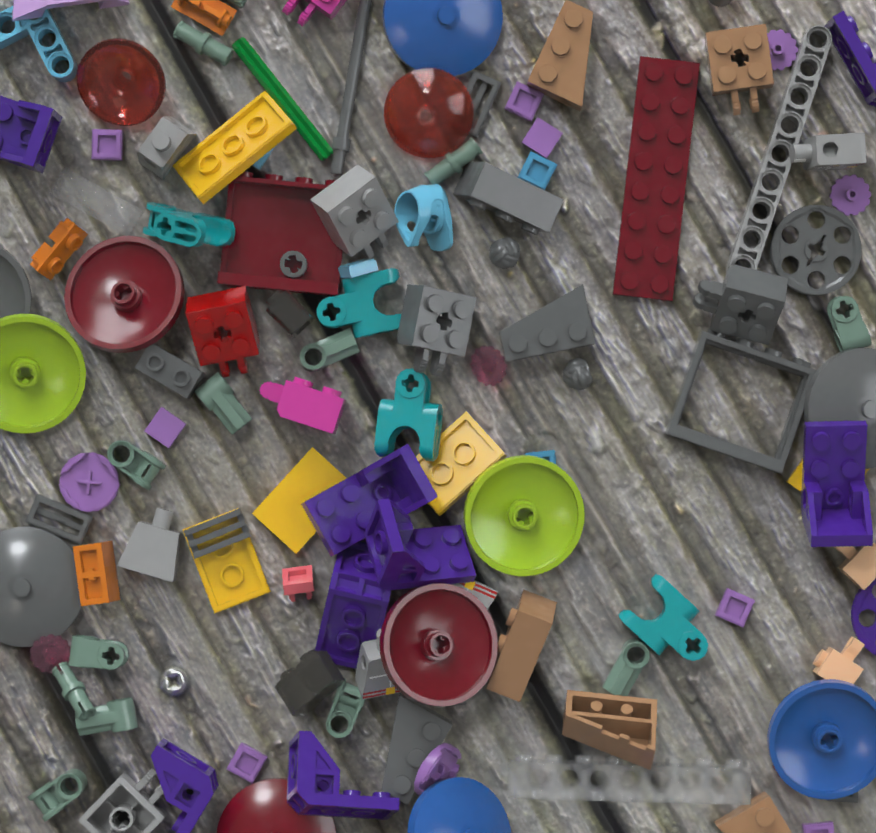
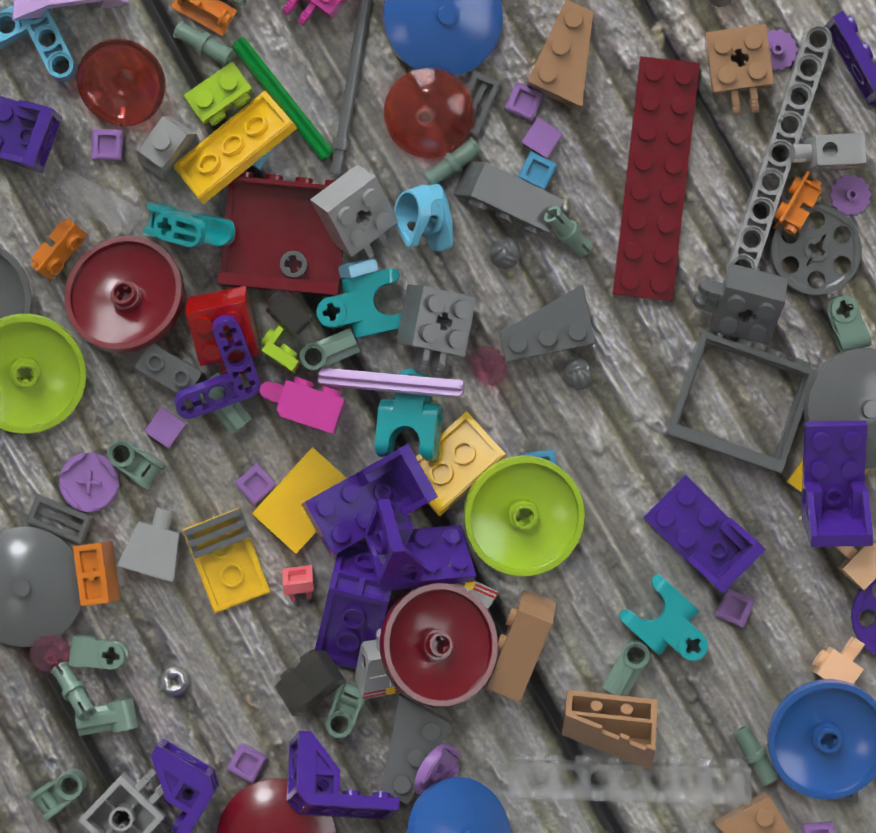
(219, 94): none -> lime bracket
(229, 381): none -> dark purple beam
(255, 484): none -> medium lavender tile
(284, 355): none -> lime bracket
(391, 382): none -> lavender axle
(568, 231): none -> sand green pin
(703, 534): none -> dark purple bracket
(755, 755): none -> sand green pin
(790, 213): none -> orange hinge

